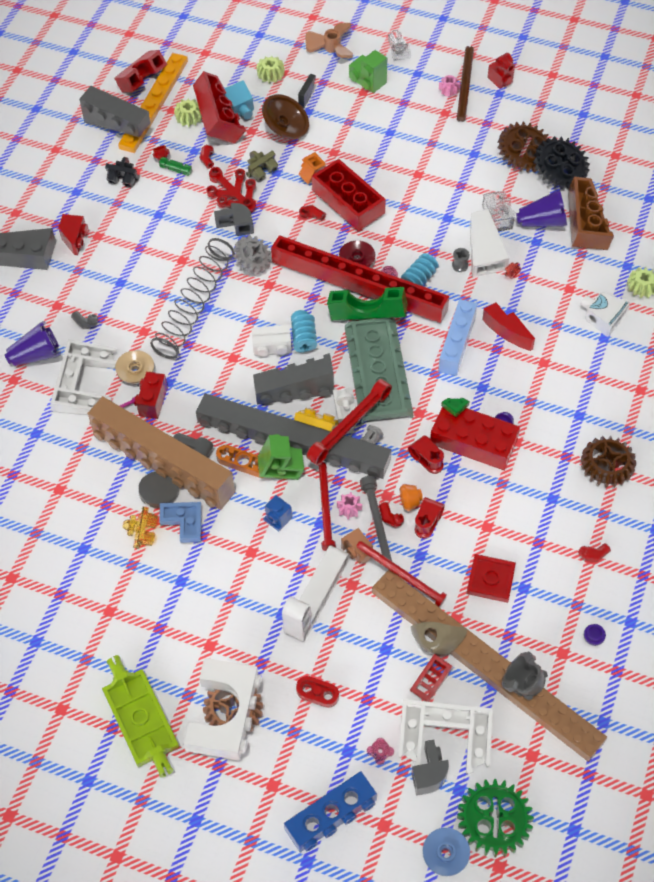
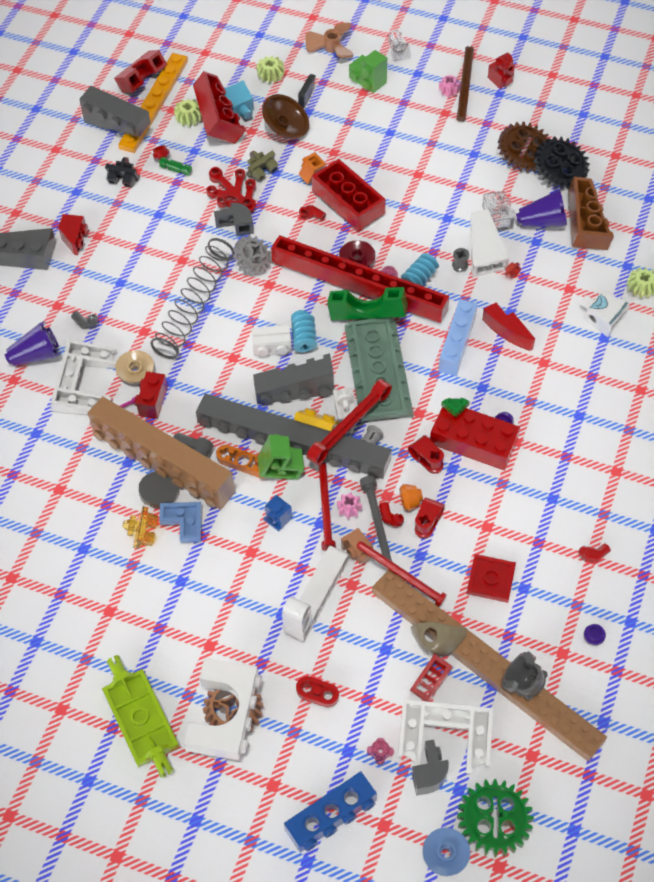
(204, 156): red arm -> none
(603, 467): reddish brown gear -> none

